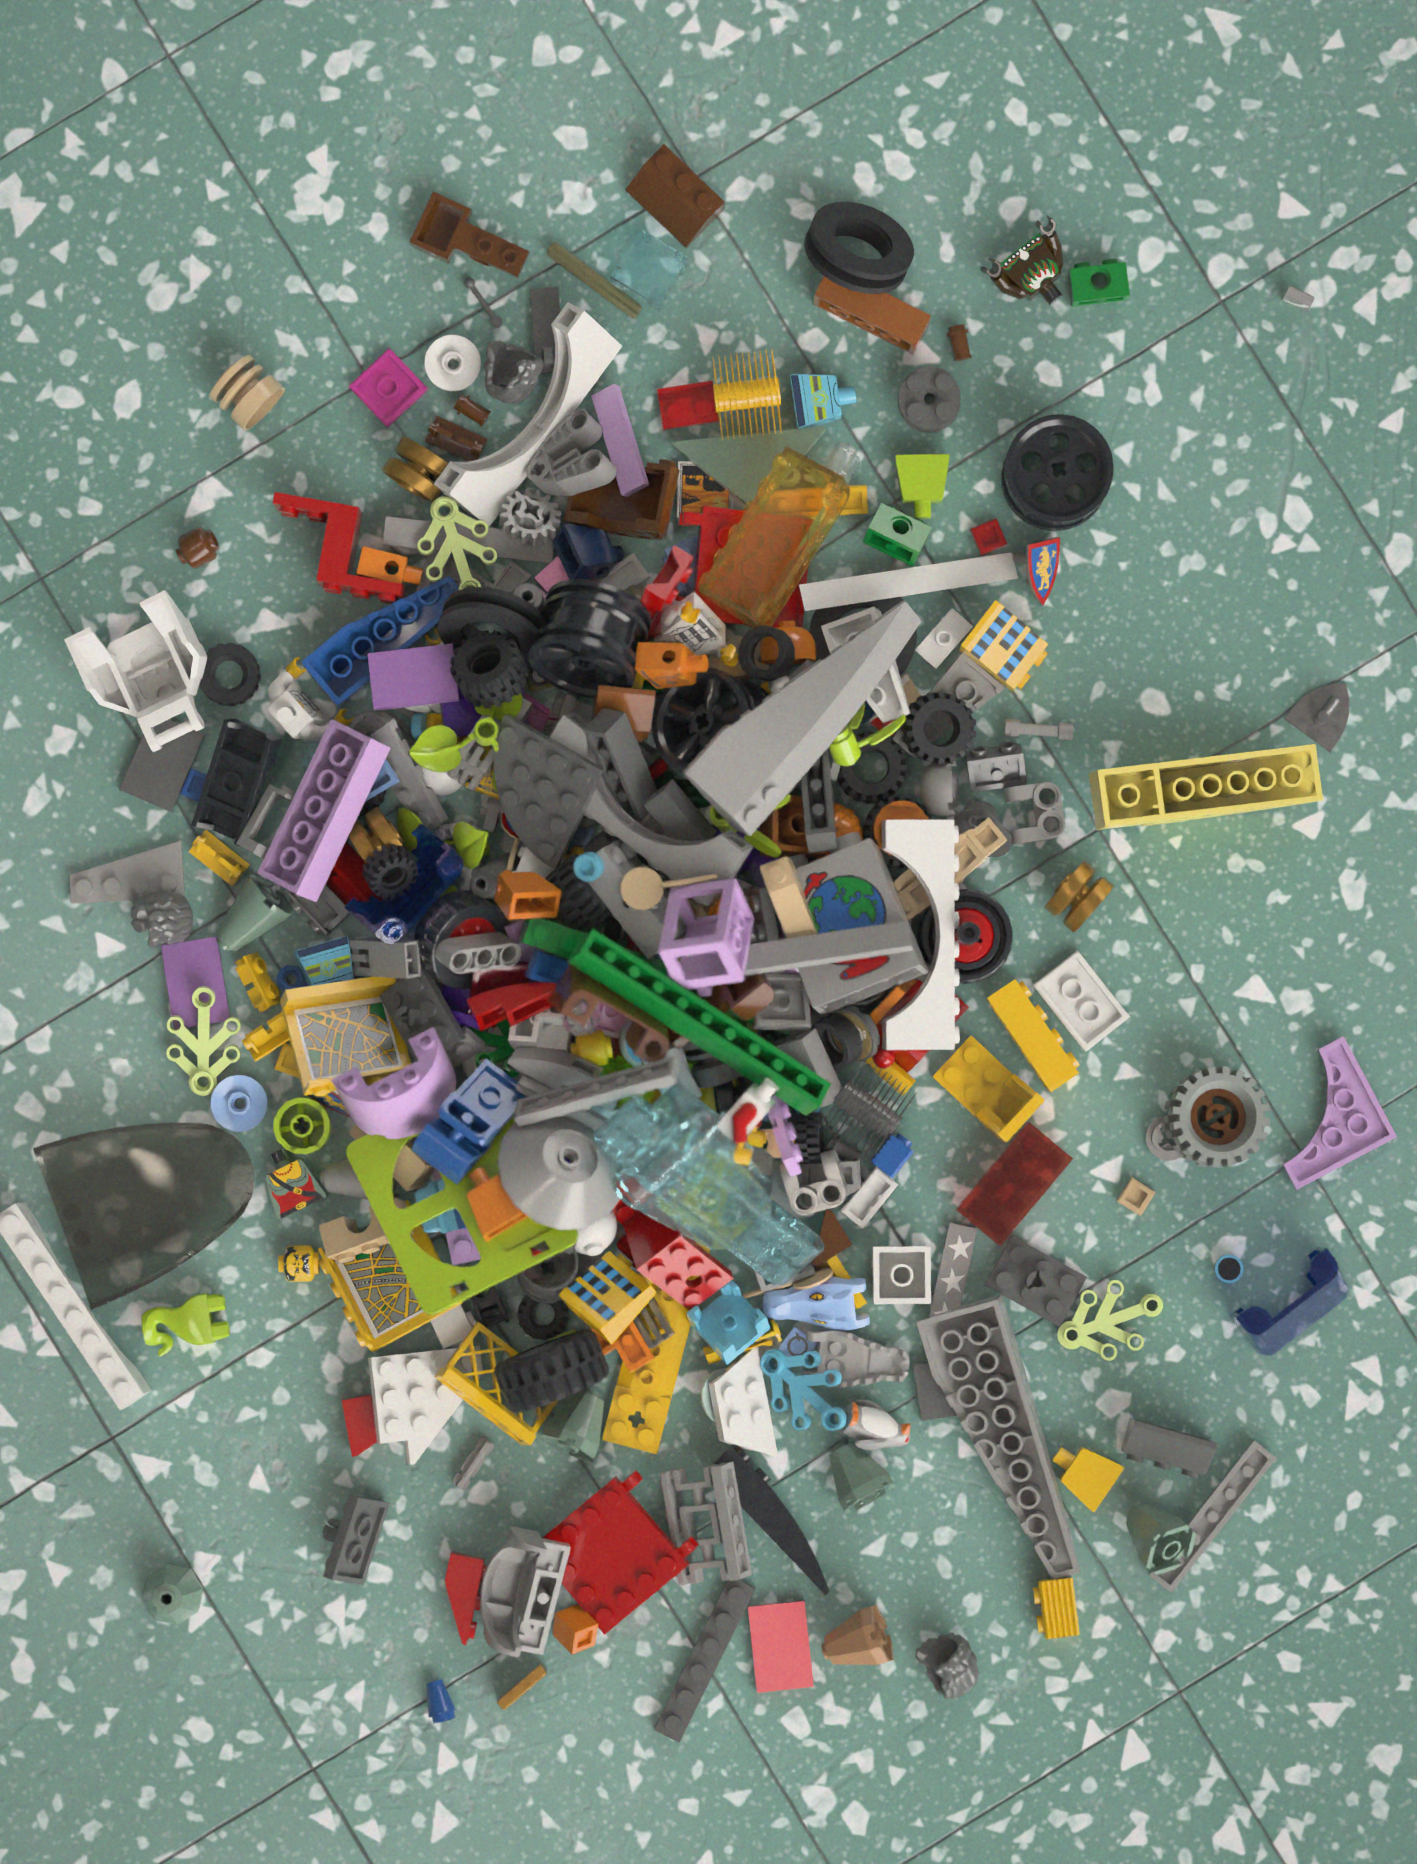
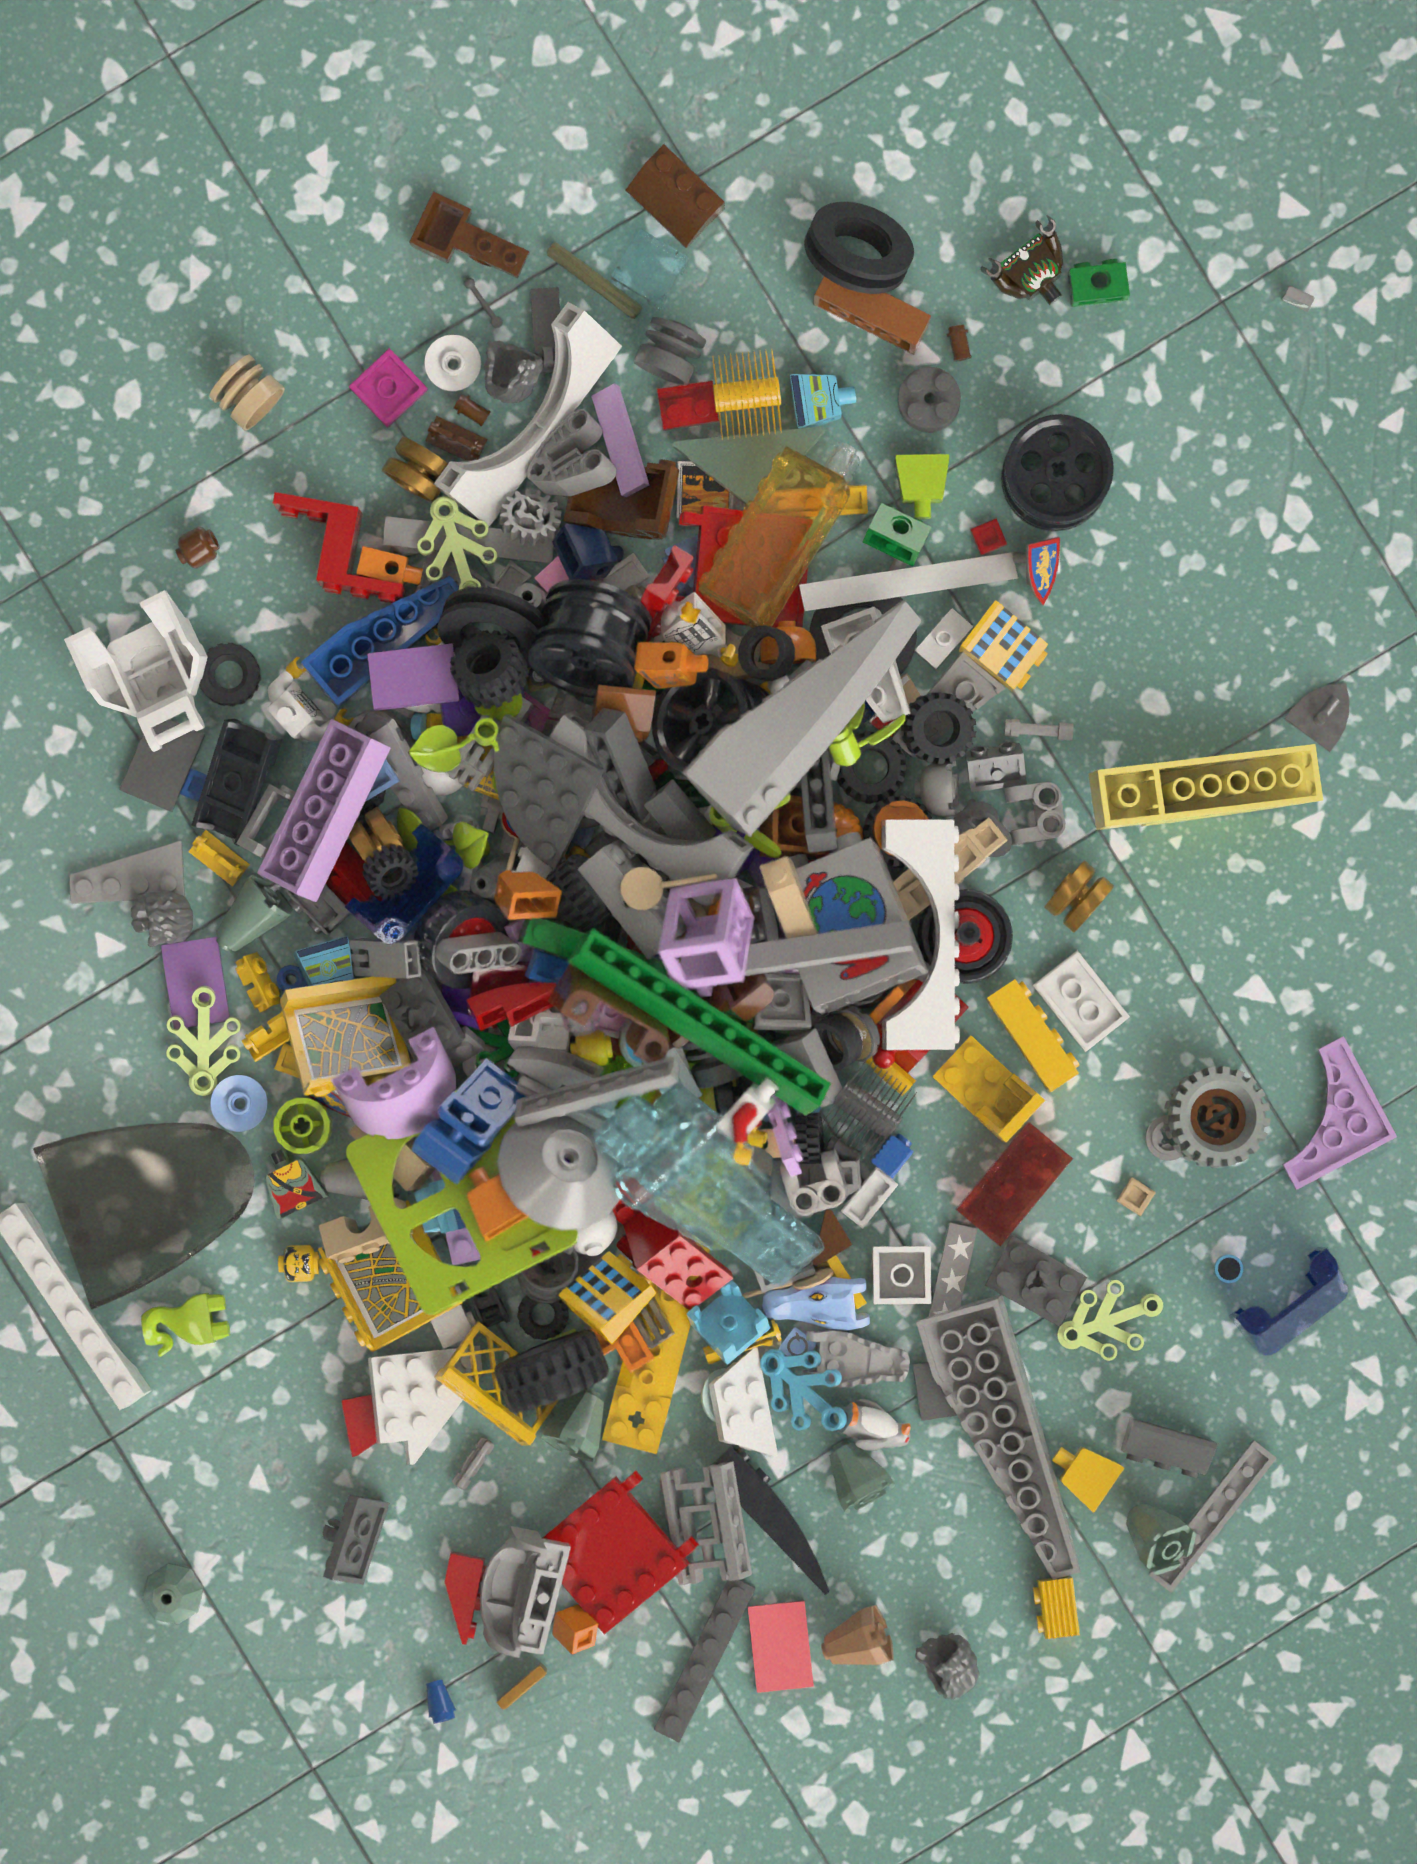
(588, 866): medium azure tile -> none
(671, 347): none -> dark grey wheel

